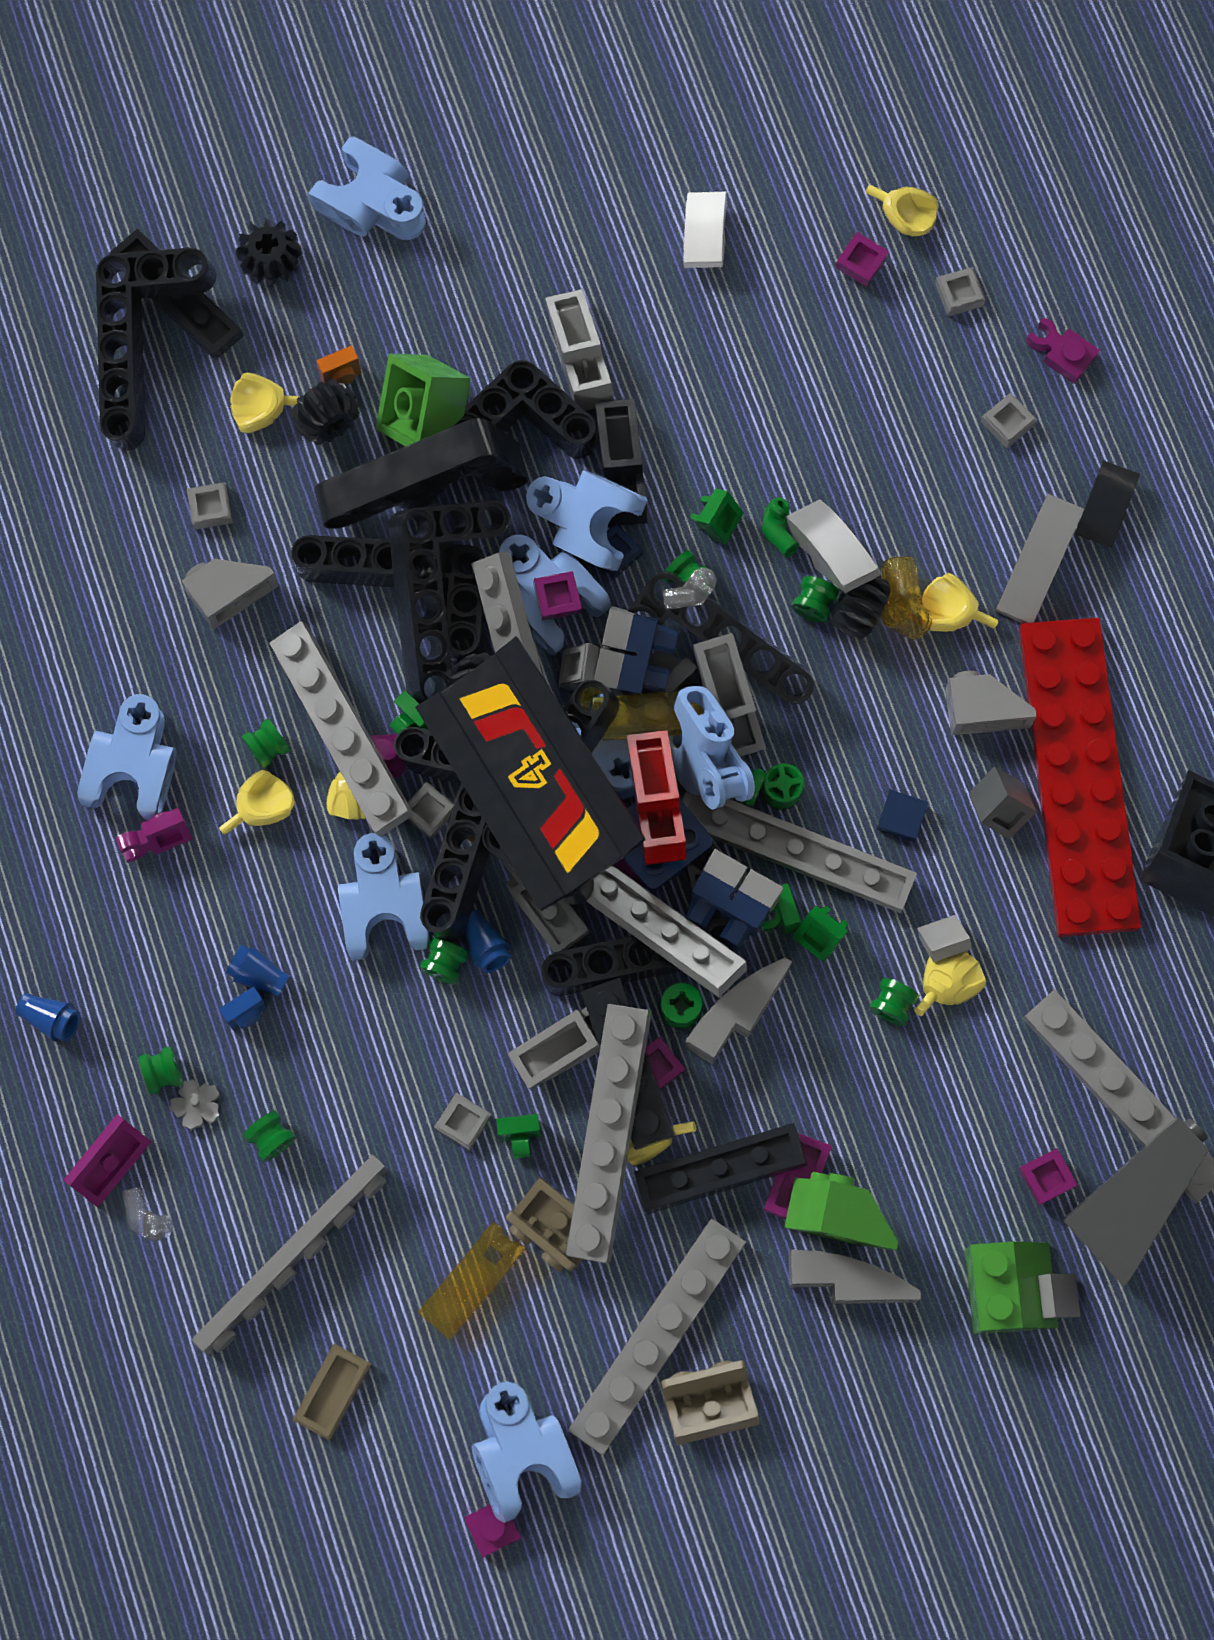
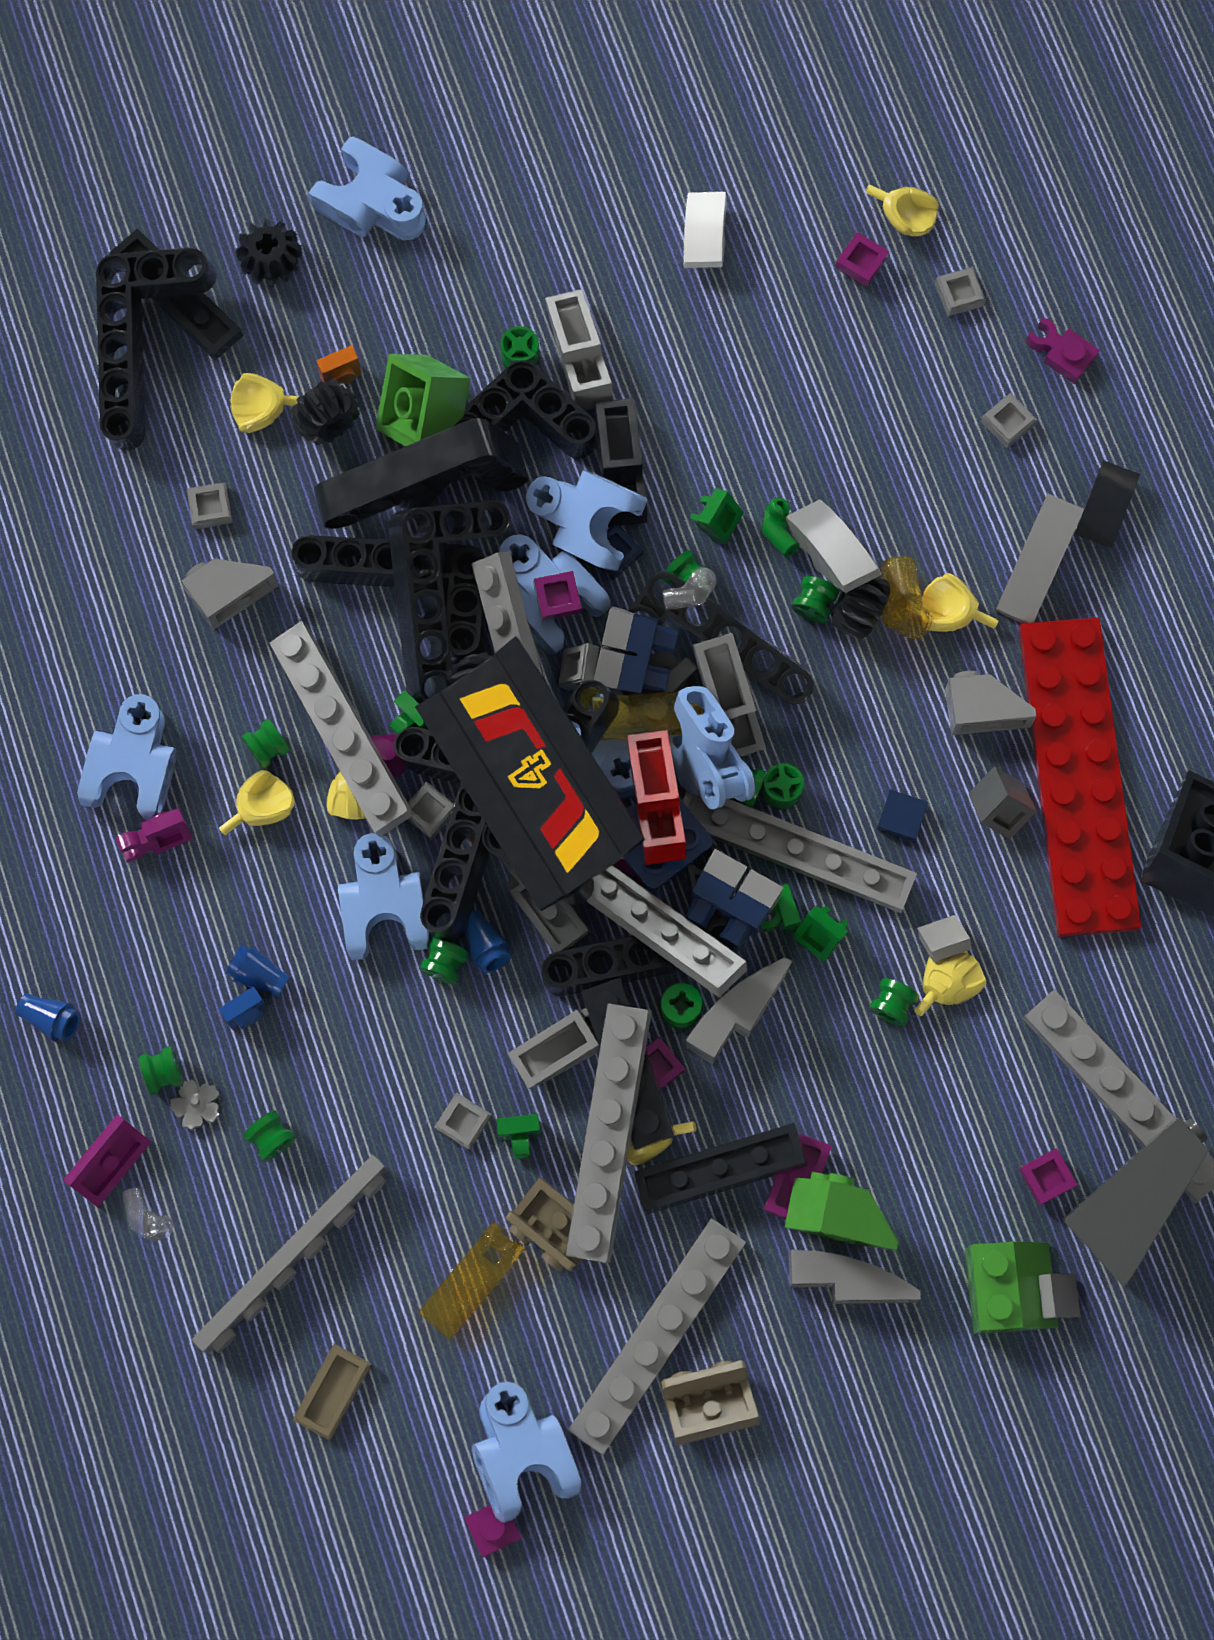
(519, 340): none -> green wheel

